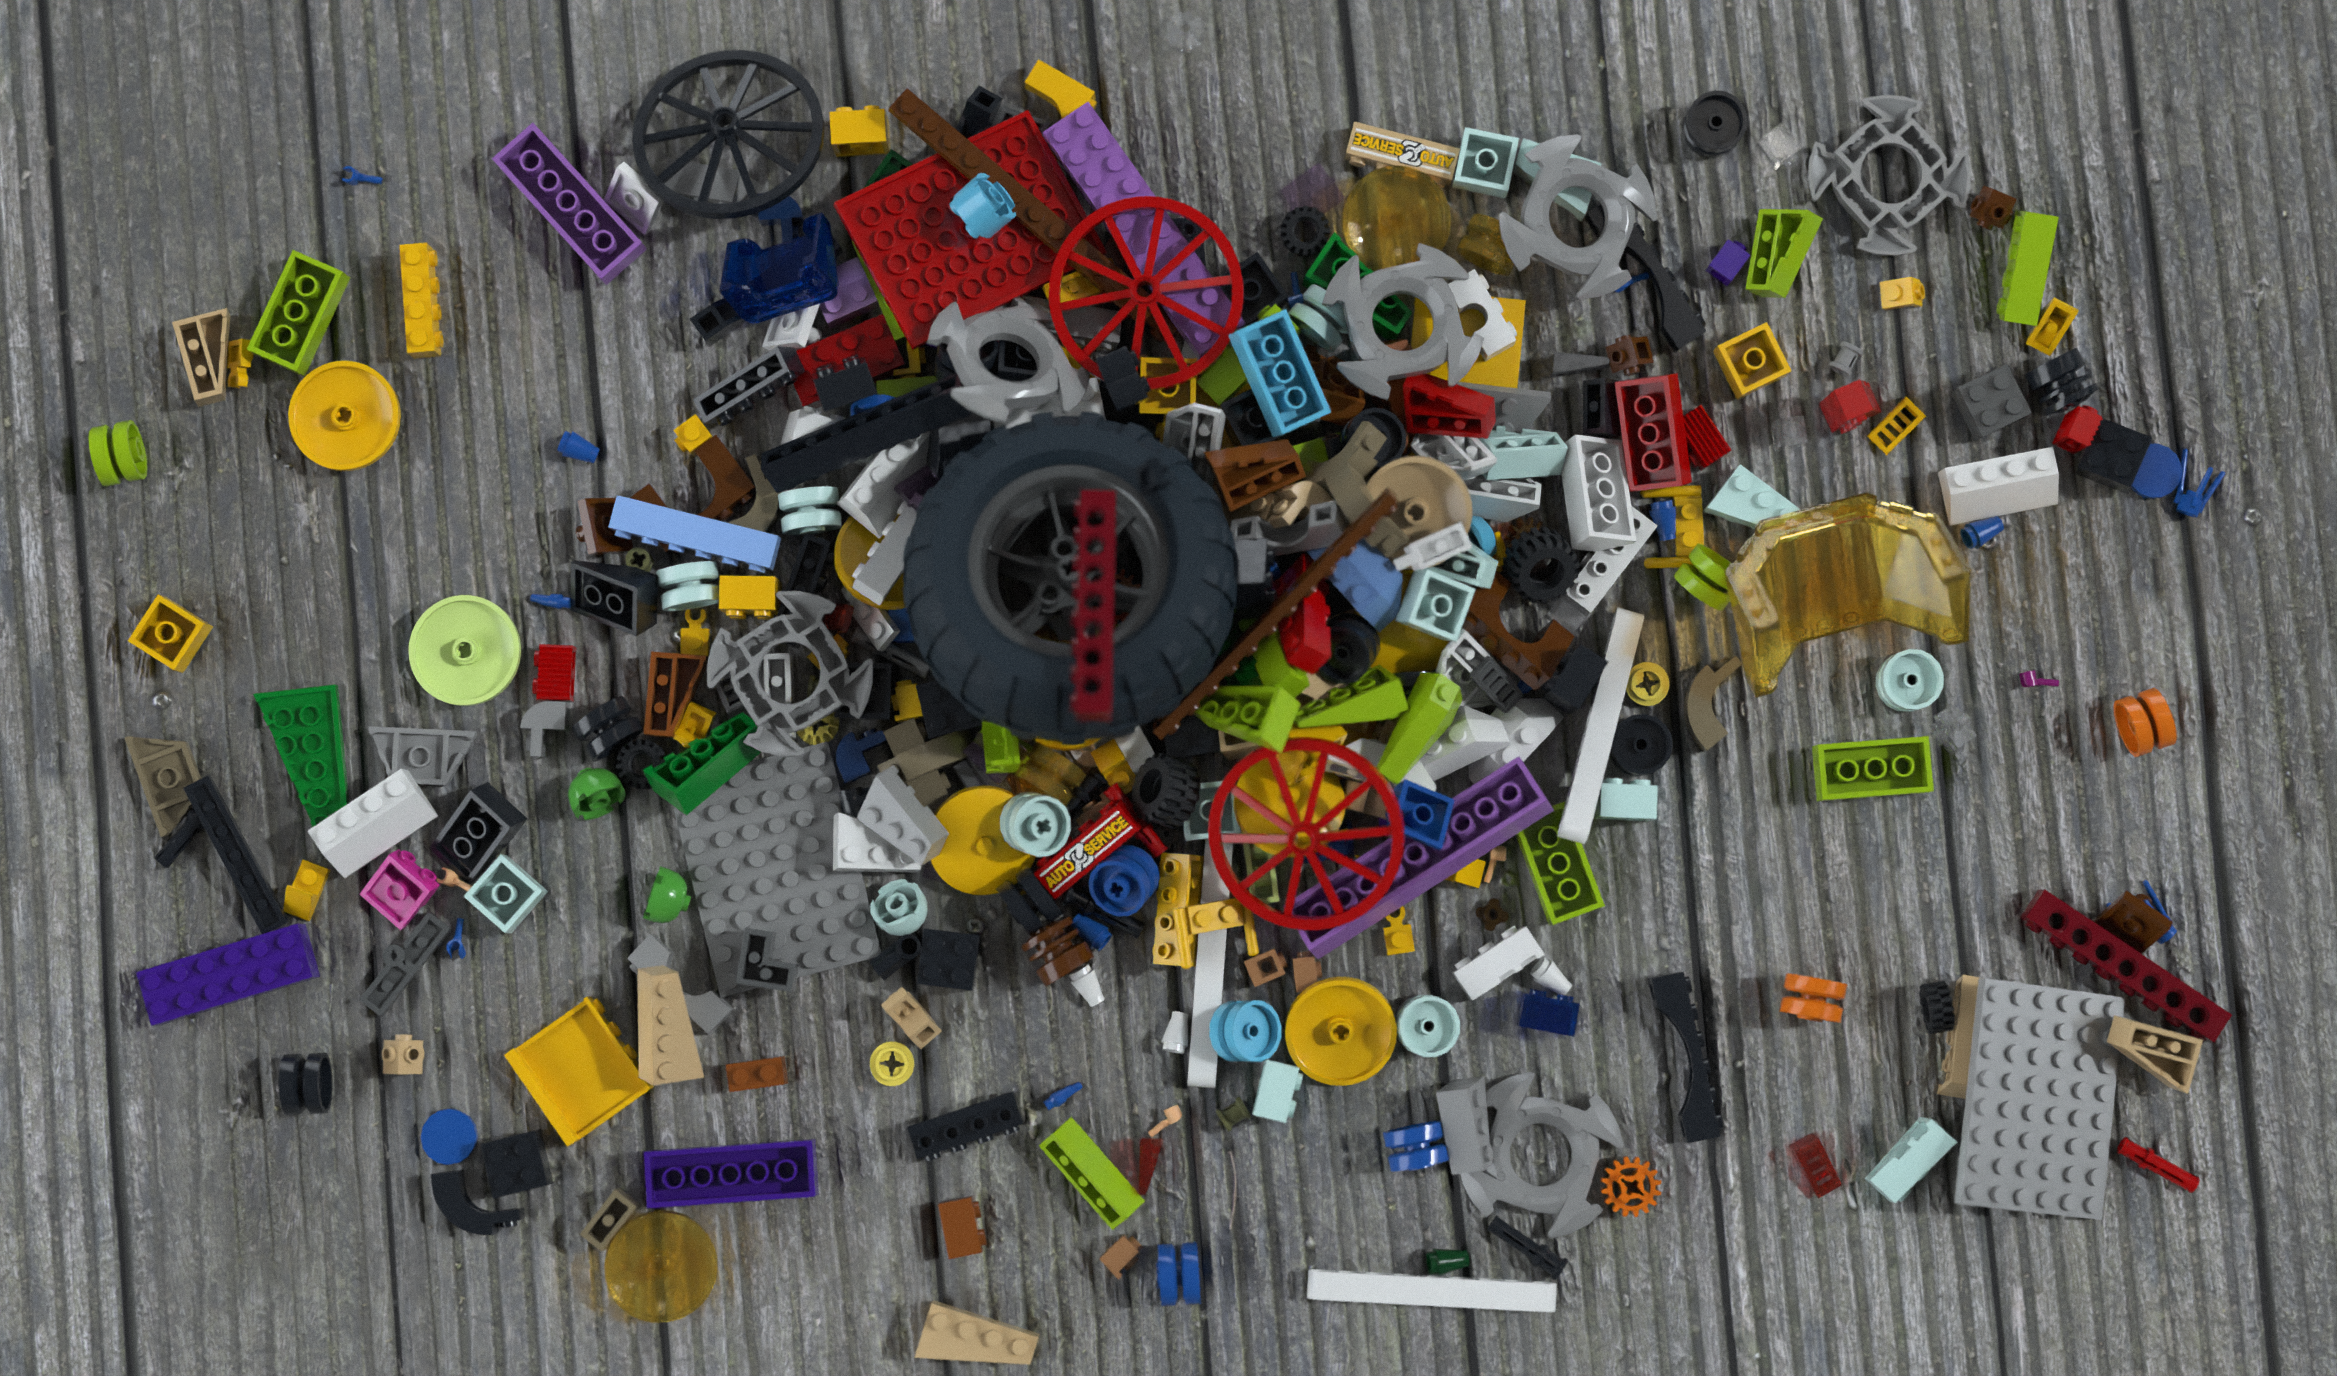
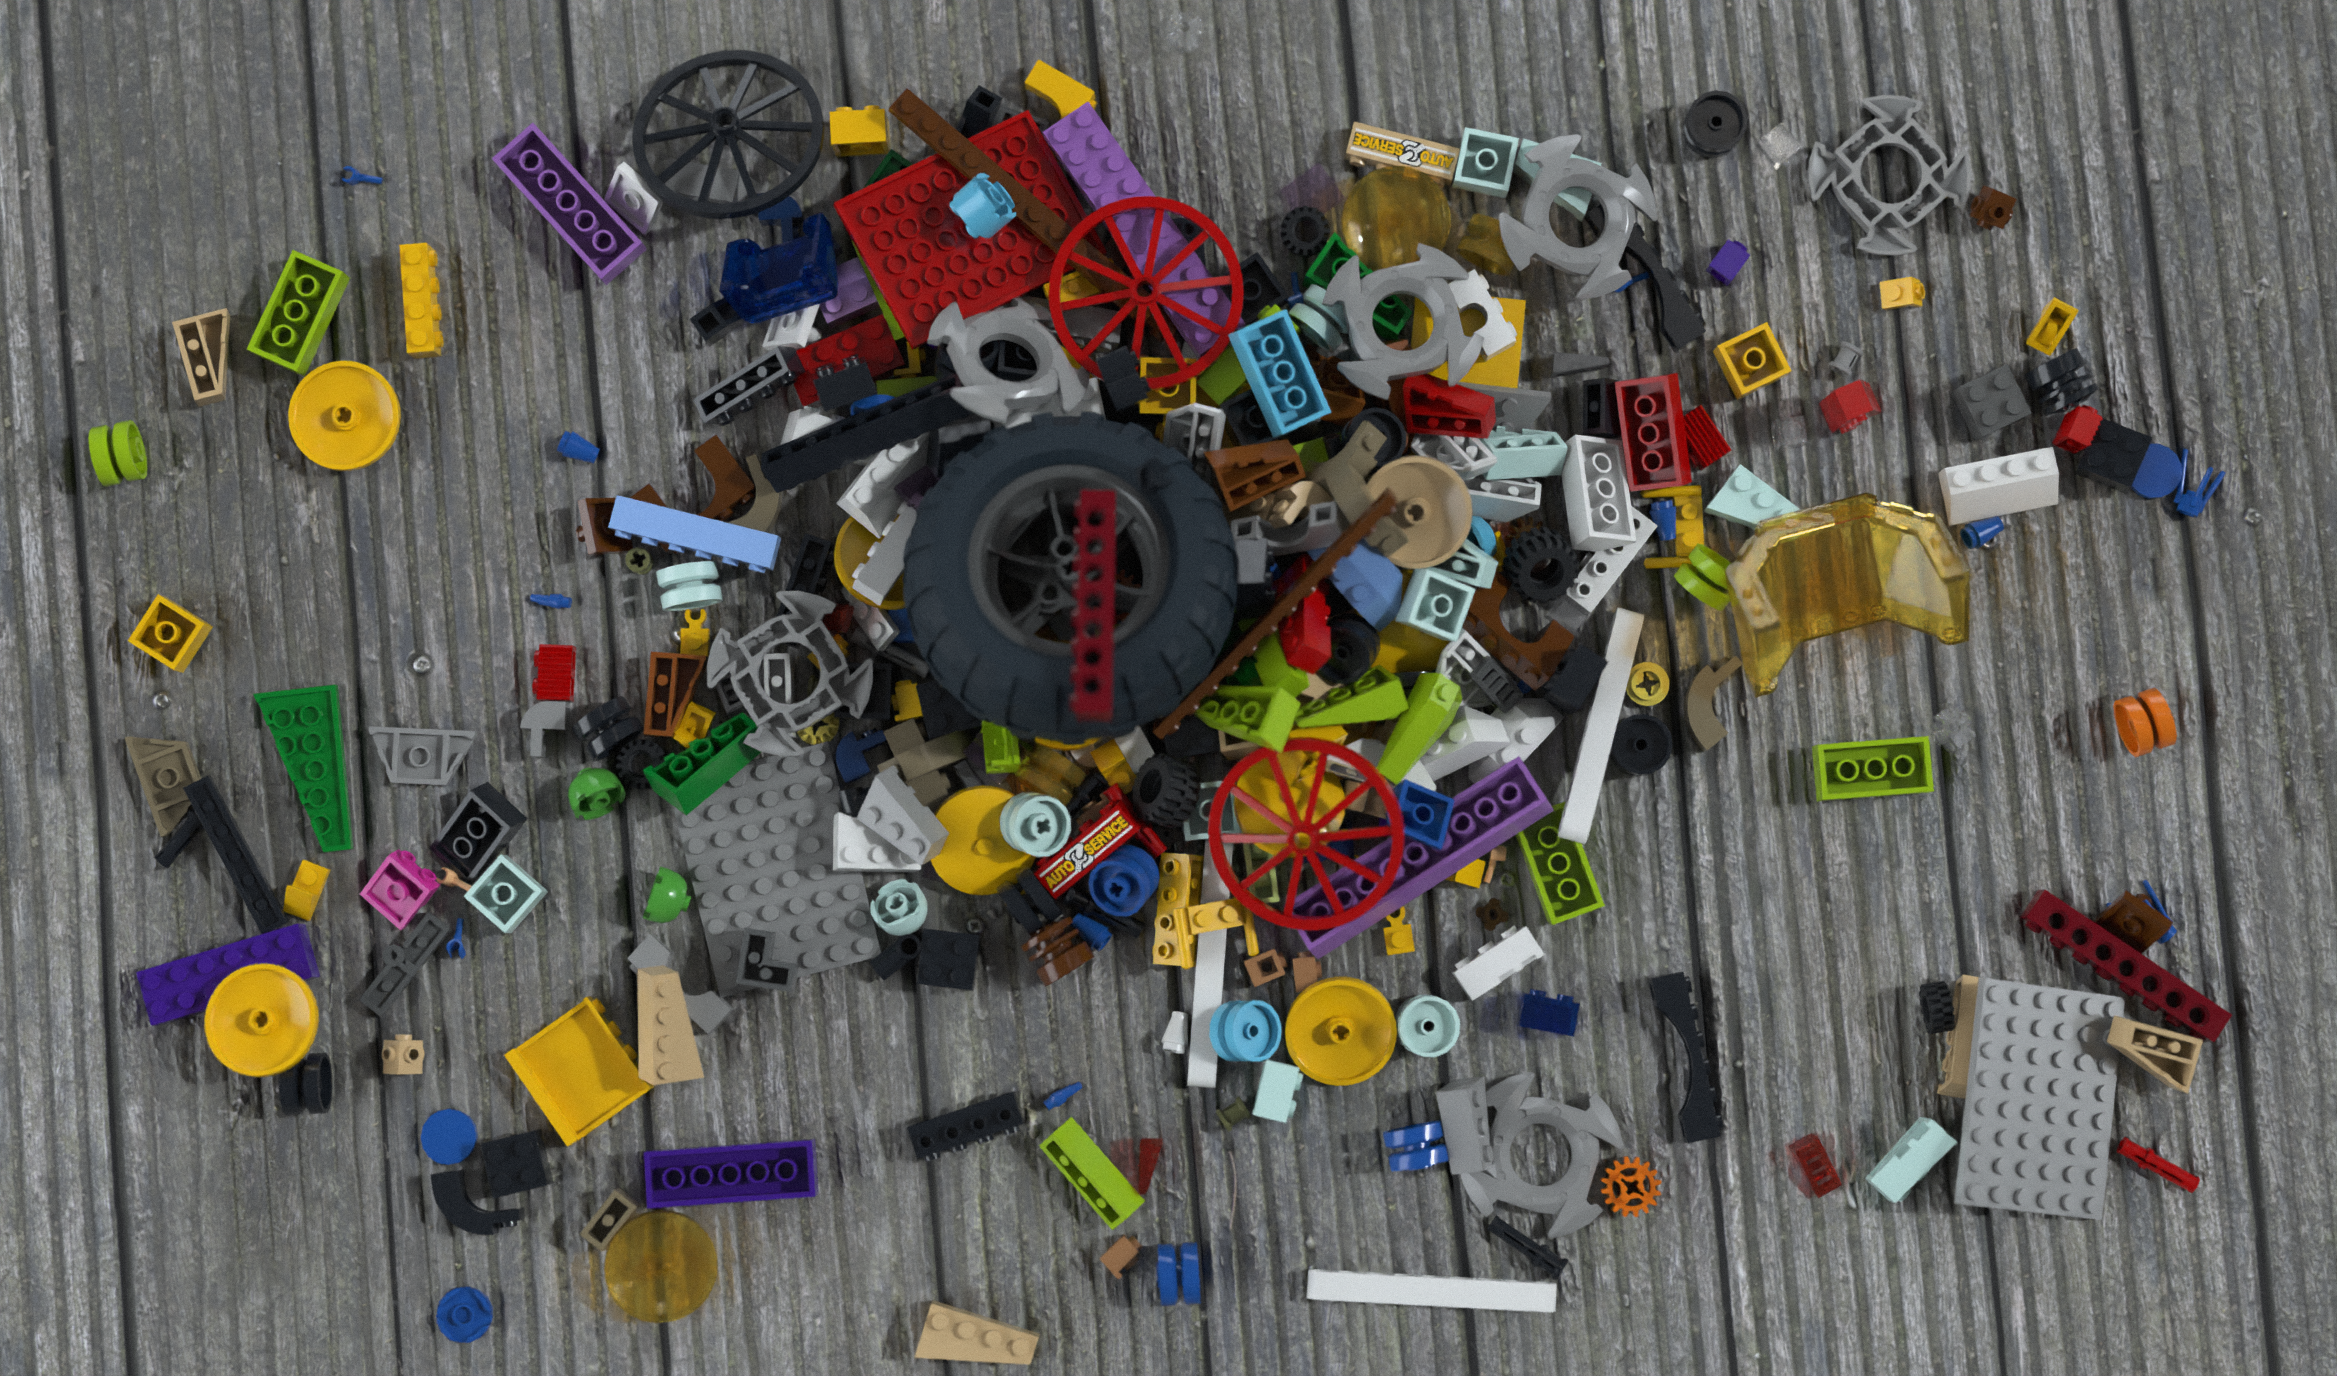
(238, 361): yellow plate -> none
(261, 1020): none -> yellow dish
(373, 823): white slope -> none
(464, 650): yellowish green dish -> none
(464, 1314): none -> blue tile
(615, 595): black slope -> none
(691, 434): yellow brick -> none
(749, 596): yellow brick -> none
(756, 1074): dark orange brick -> none
(810, 510): light aqua wheel -> none
(882, 1073): light yellow gear -> none
(911, 1017): tan brick -> none
(961, 1227): dark orange brick -> none
(1087, 984): white cone -> none
(1172, 1114): light nougat hand -> none
(1434, 548): white hinge -> none
(1446, 1261): dark green cone -> none
(1549, 976): white cone -> none
(1627, 801): light aqua brick -> none
(1629, 354): reddish brown brick -> none
(1779, 249): lime wedge -> none
(1813, 998): orange wheel -> none
(1917, 413): yellow slope -> none
(1925, 679): light aqua wheel -> none
(2027, 267): lime wedge -> none
(2029, 679): magenta hand -> none

